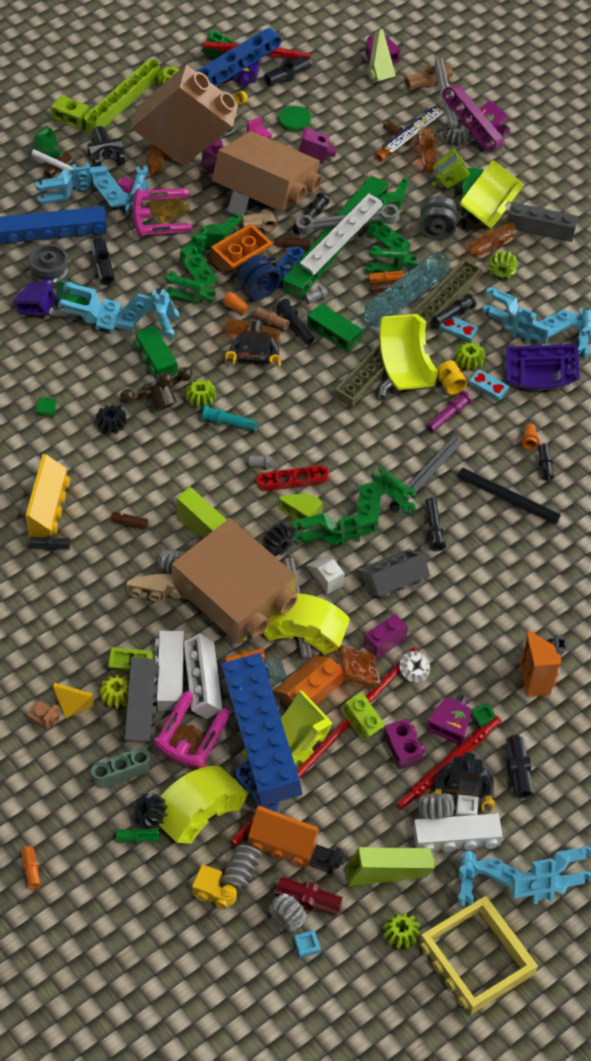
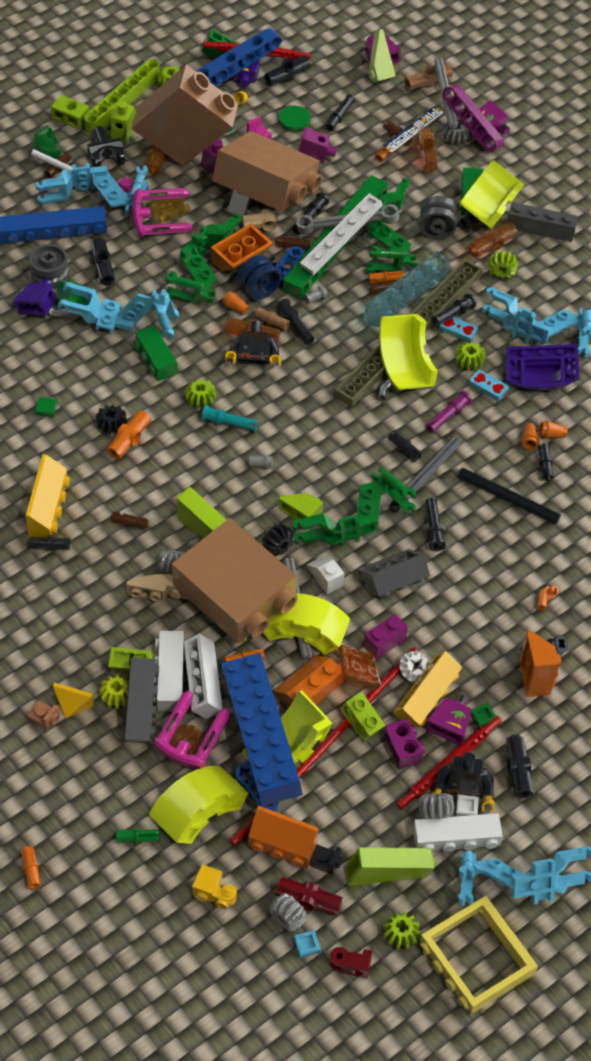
(122, 121): none -> lime torso
(126, 760): sand green beam -> none
(128, 434): none -> orange piece
(150, 811): black gear -> none
(158, 390): dark brown wheel -> none
(241, 867): light grey piece -> none
(275, 670): clear light blue tile -> none
(293, 481): red beam -> none
(334, 328): green brick -> none
(337, 116): none -> black pin
(351, 962): none -> dark red leg
(405, 445): none -> black pin
(428, 689): none -> yellow brick
(449, 170): lime torso -> none
(451, 377): yellow wheel -> none
(545, 595): none -> orange arm
(552, 430): none -> orange cone

